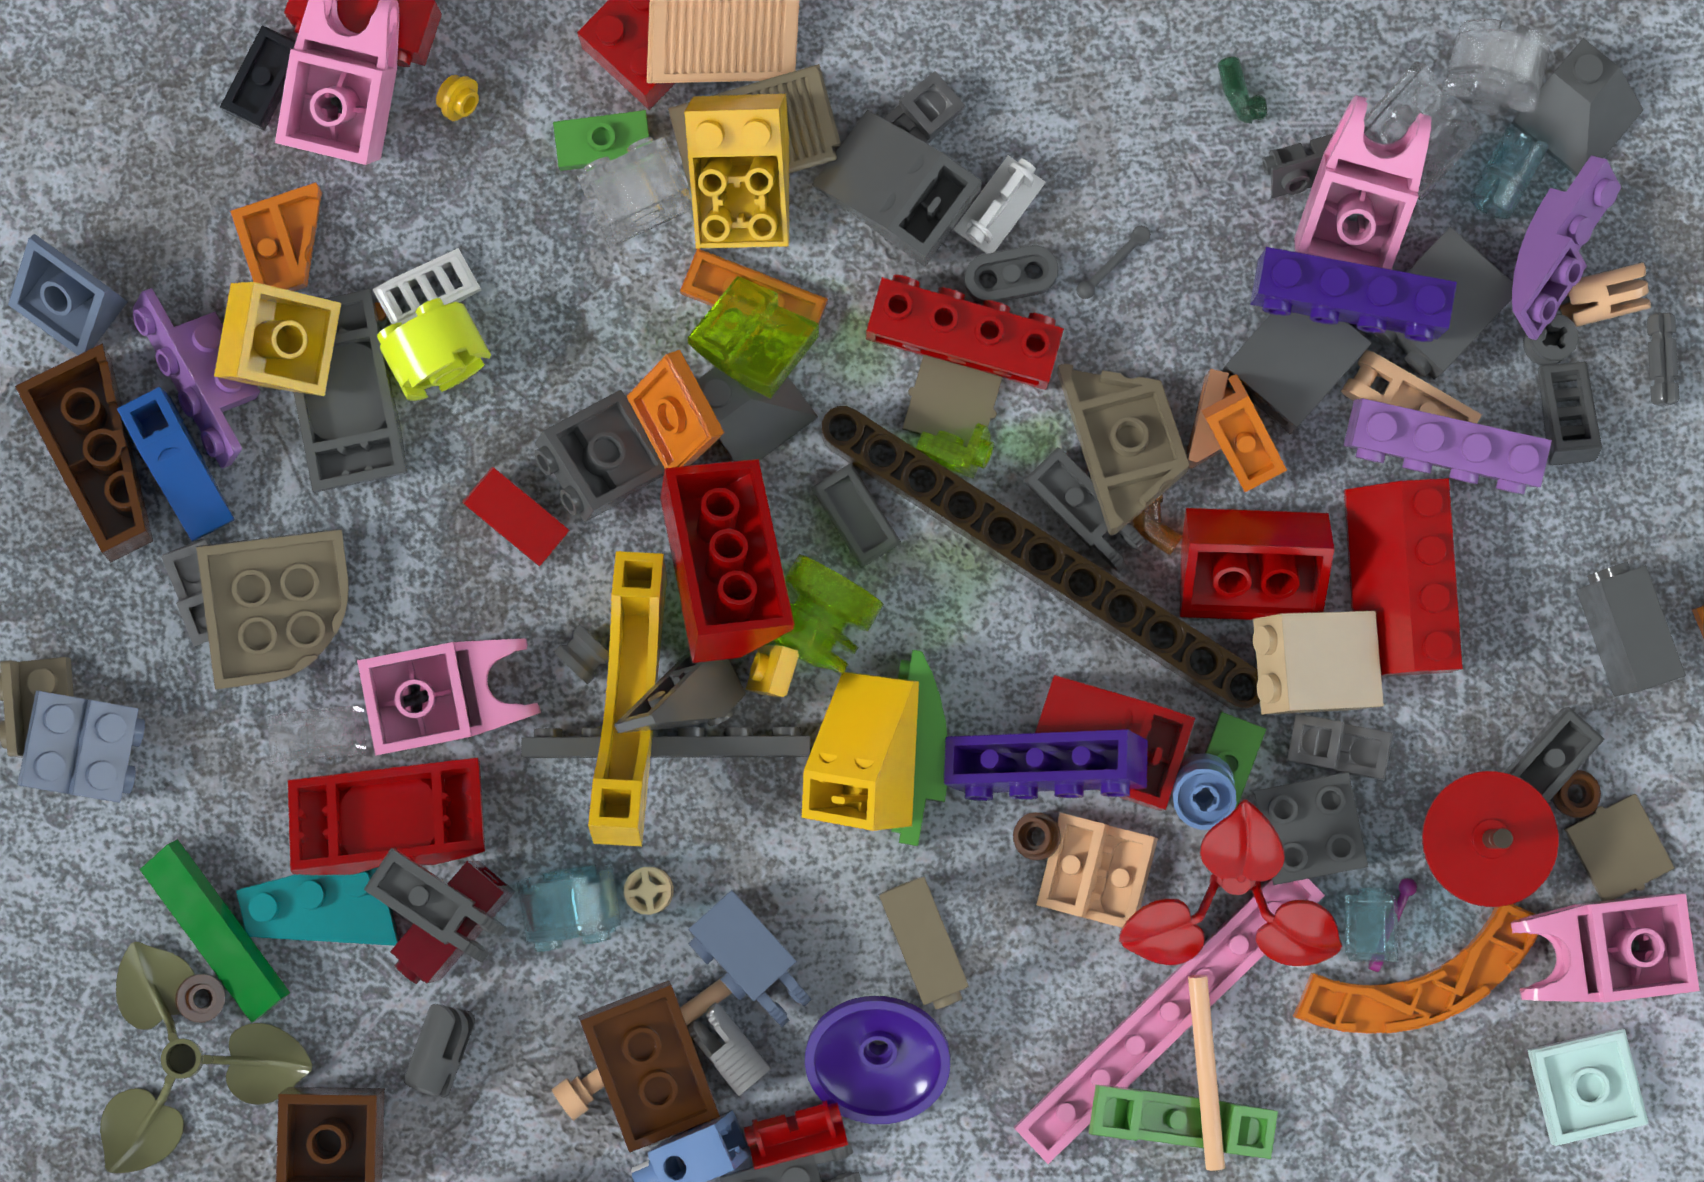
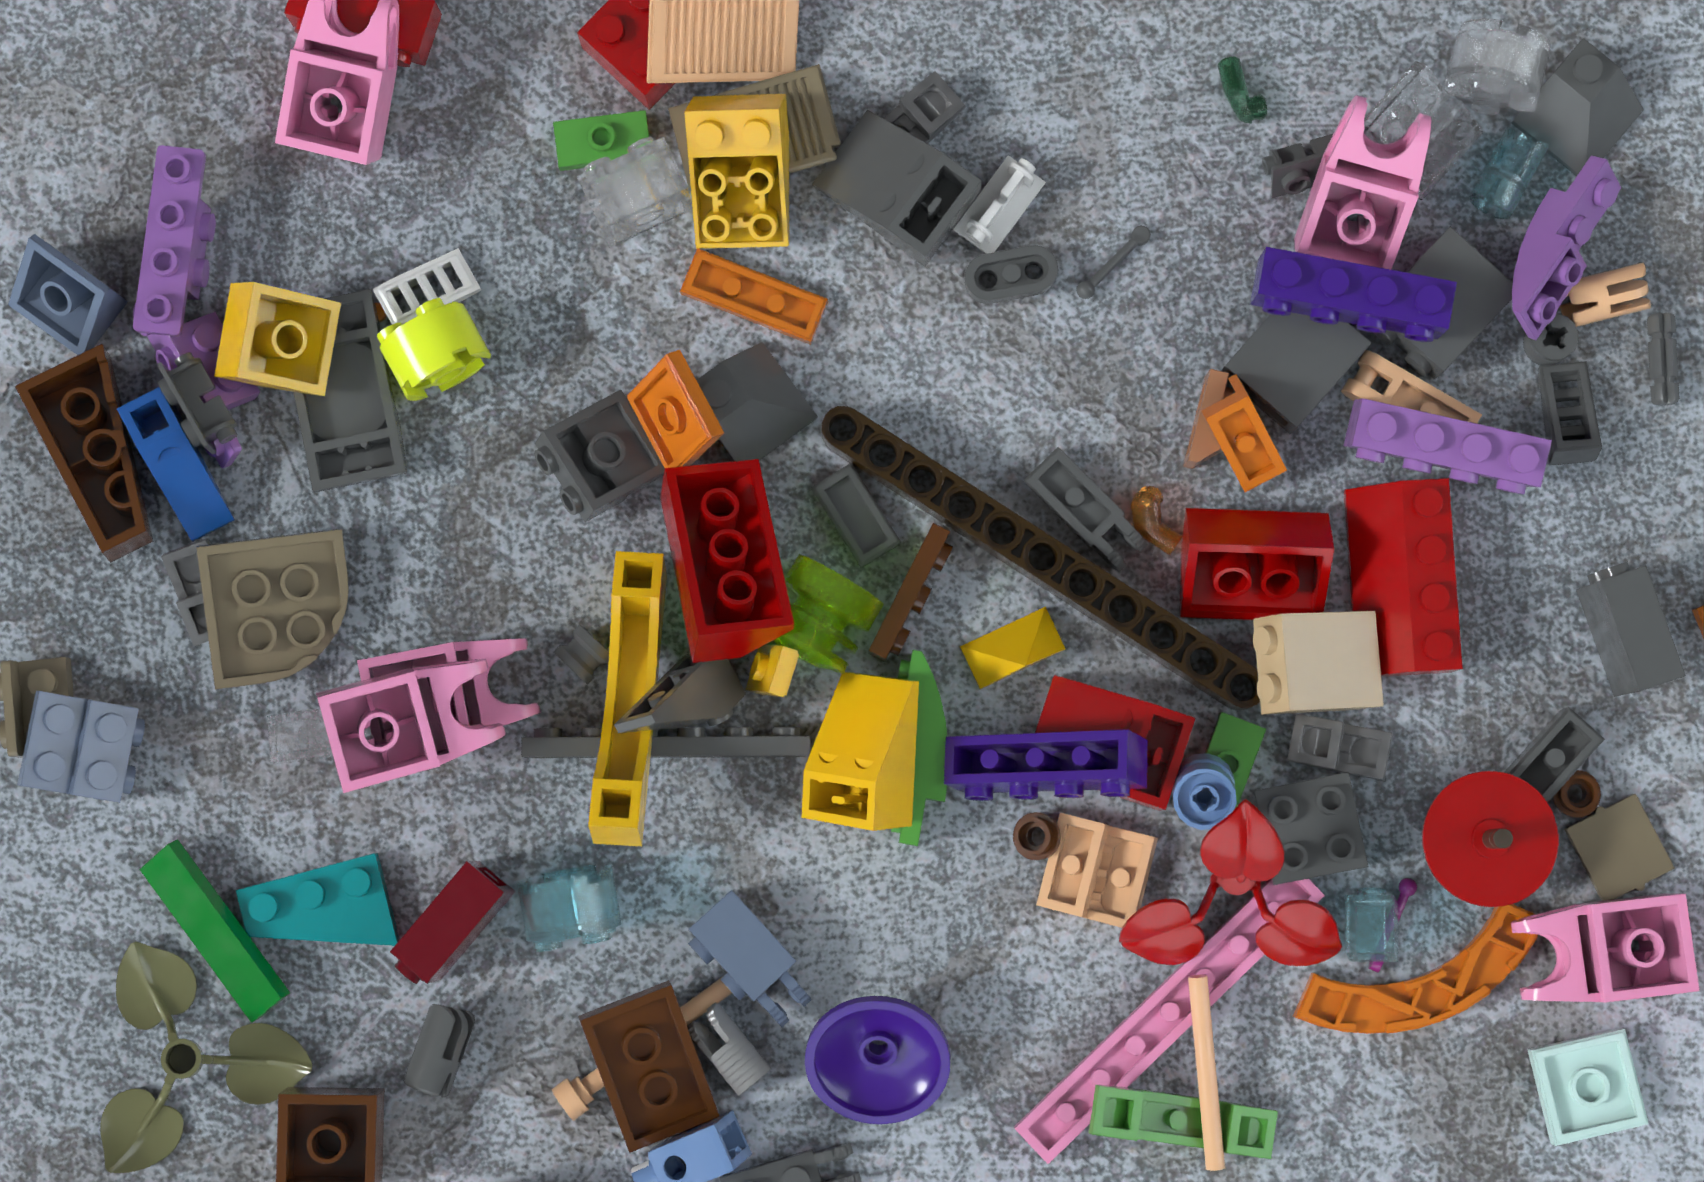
(174, 242): none -> medium lavender bracket
(185, 996): plate -> none
(204, 420): none -> dark grey hinge
(260, 79): black plate -> none
(280, 236): orange wing -> none
(356, 817): red slope -> none
(420, 718): none -> bright pink brick
(430, 902): dark grey hinge -> none
(457, 97): yellow plate -> none
(515, 516): red slope -> none
(640, 890): tan wheel -> none
(753, 337): clear neon green slope -> none
(795, 1136): red hinge -> none
(911, 594): none -> reddish brown plate
(924, 943): dark tan window -> none
(949, 450): clear neon green bracket -> none
(951, 399): dark tan piece -> none
(964, 332): red brick -> none
(1012, 648): none -> yellow slope
(1124, 440): dark tan wing -> none

